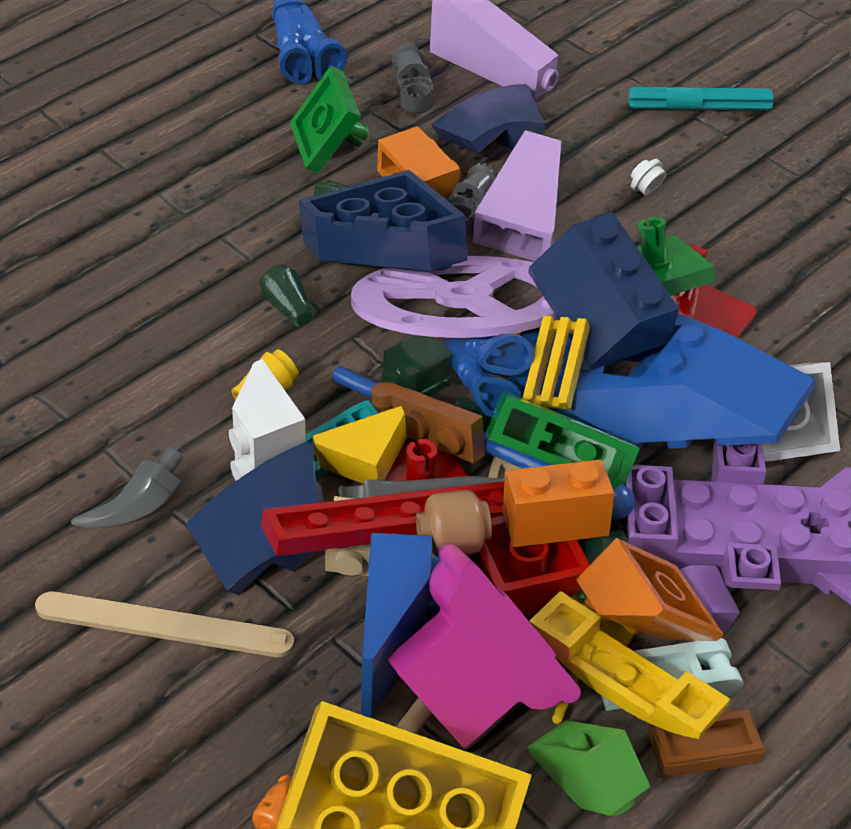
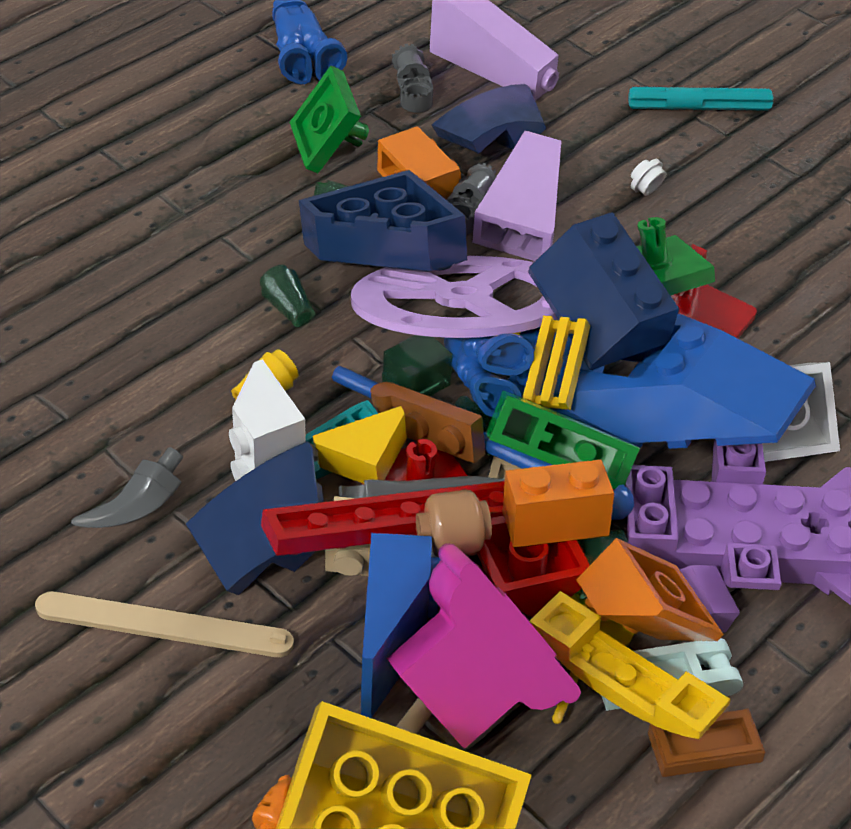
(592, 766): bright green slope -> none

